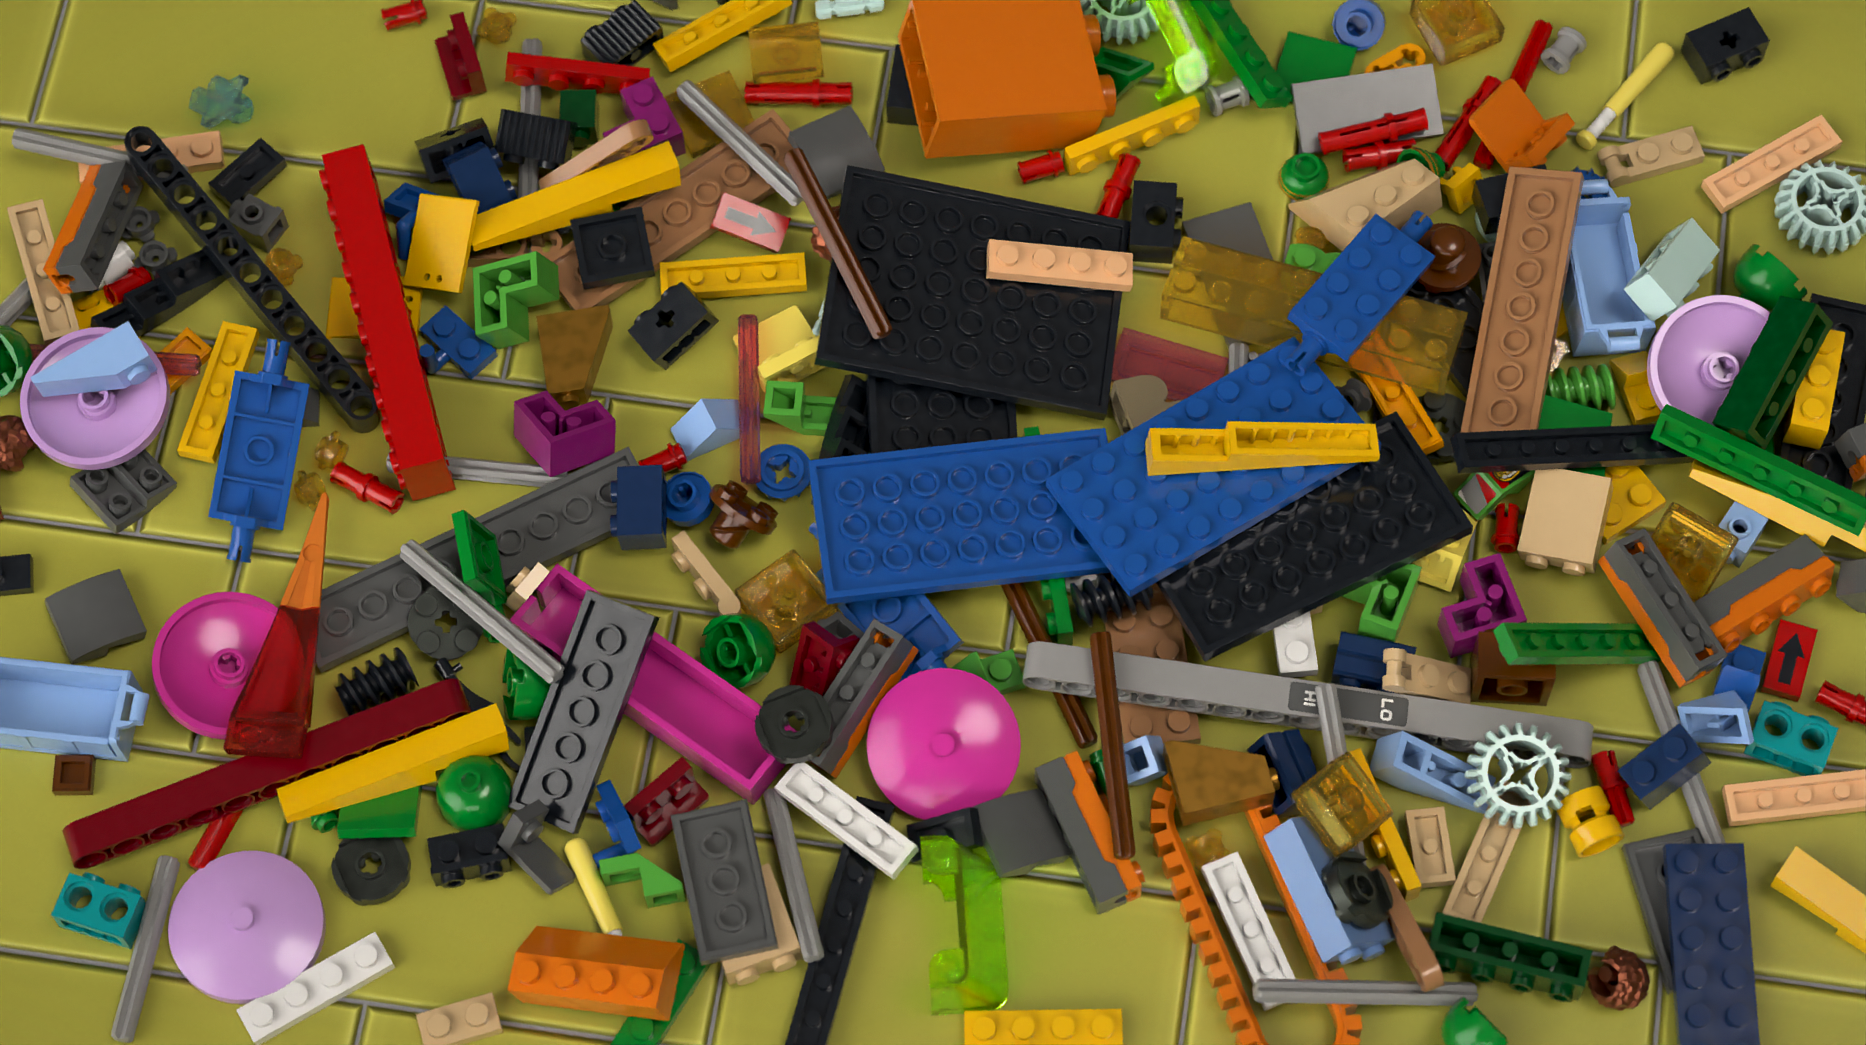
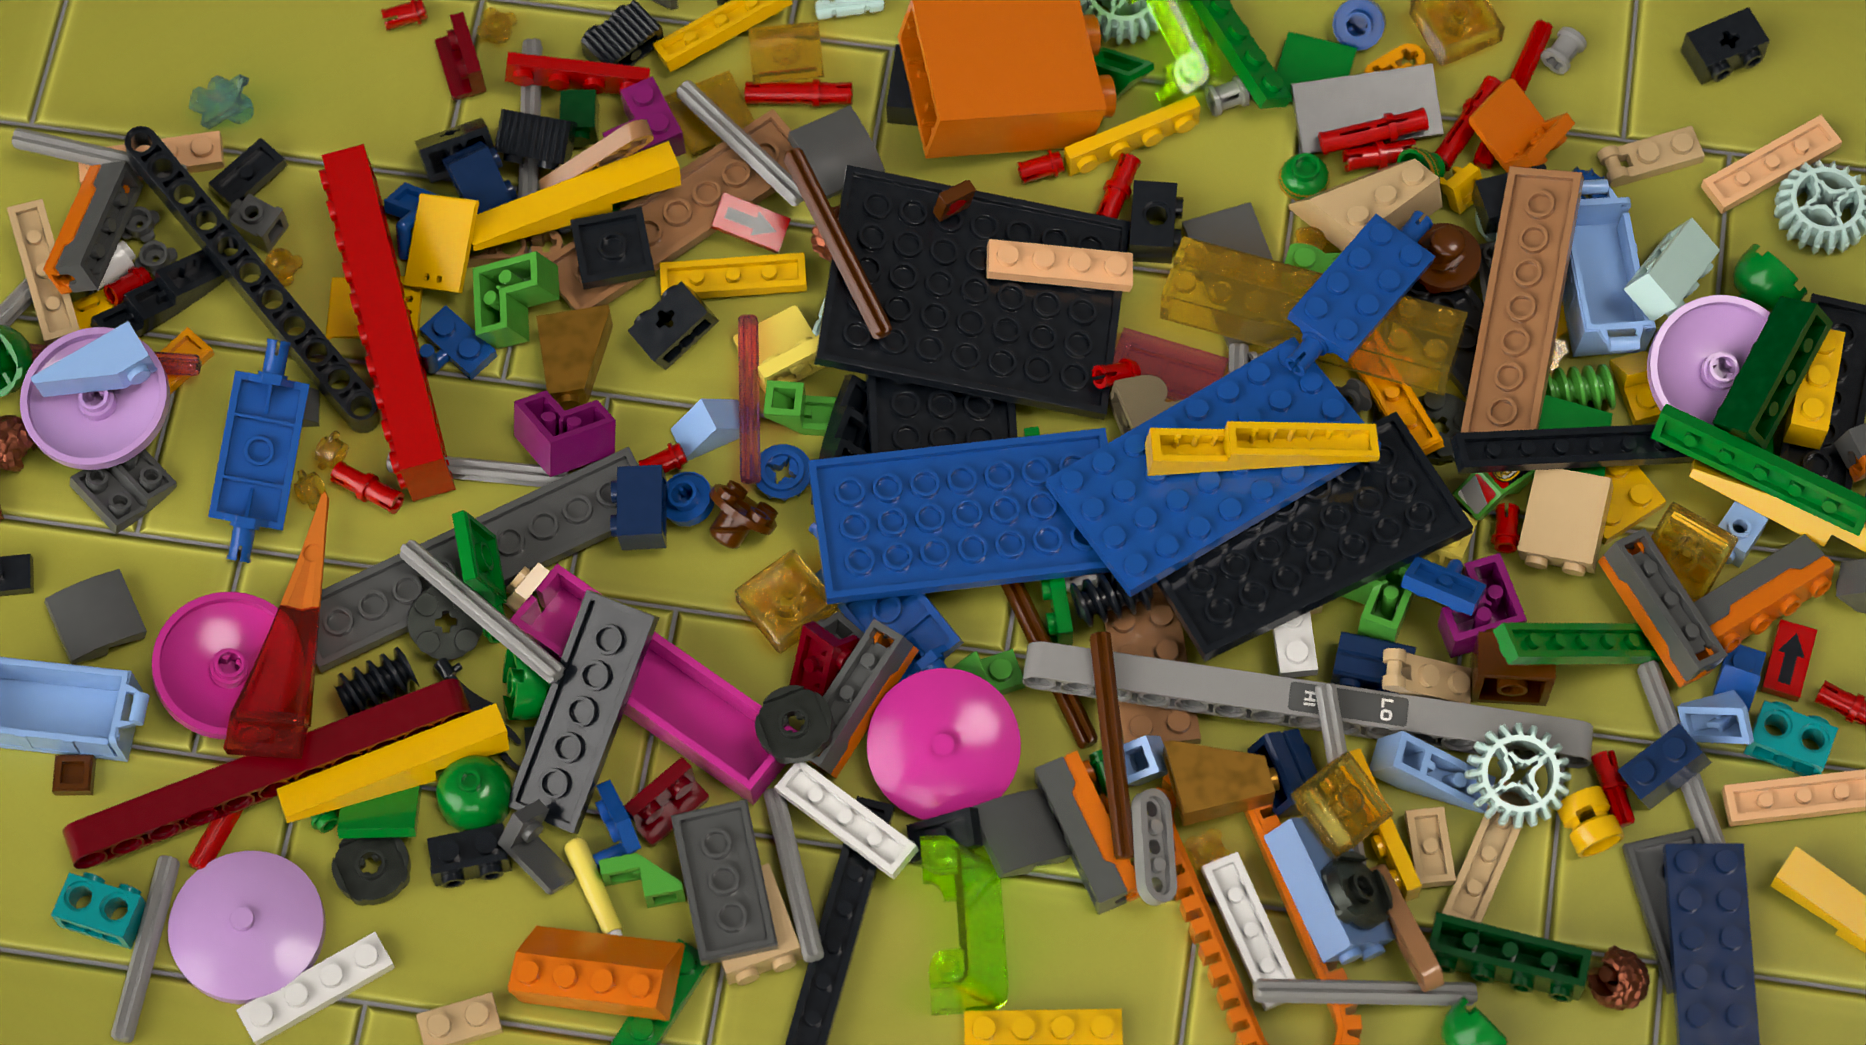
(209, 411): yellow plate -> none
(707, 580): tan plate -> none
(738, 649): green cylinder -> none
(954, 200): none -> reddish brown tile
(1123, 369): none -> red pin
(1155, 869): none -> light grey plate
(1444, 584): none -> blue plate
(1638, 80): light yellow piece -> none

